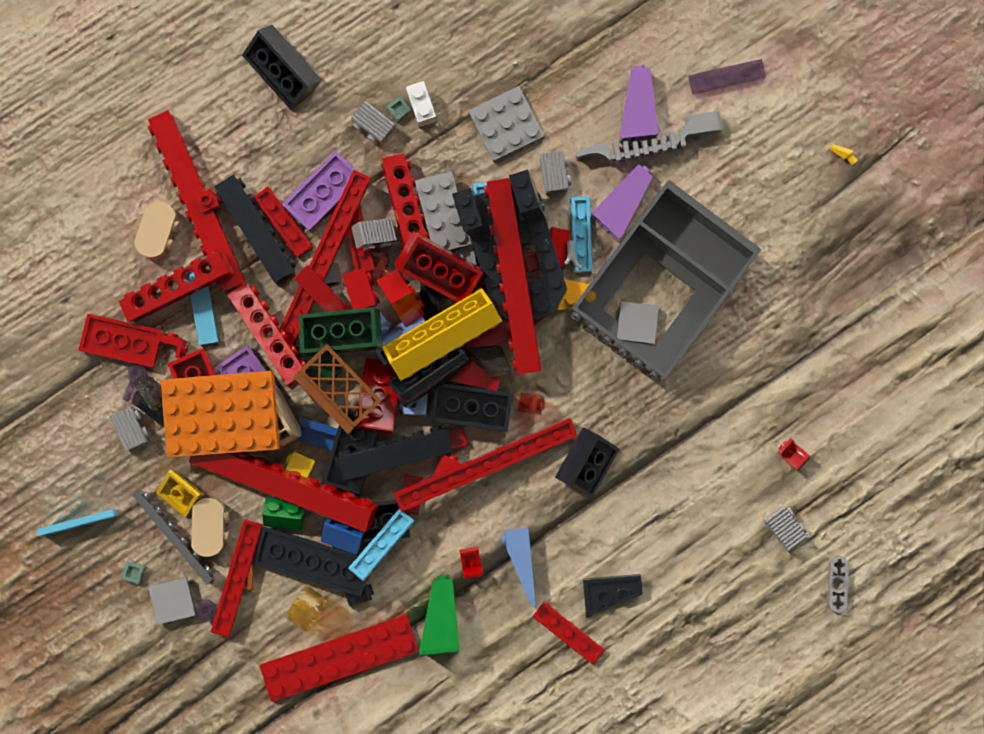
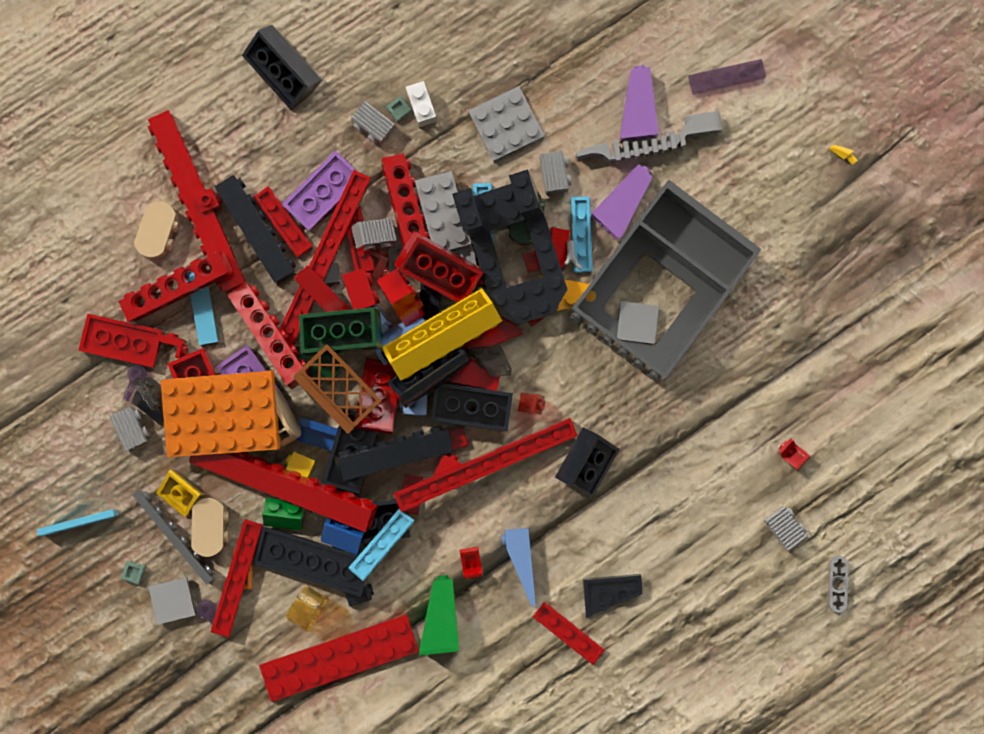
(514, 277): red brick -> none

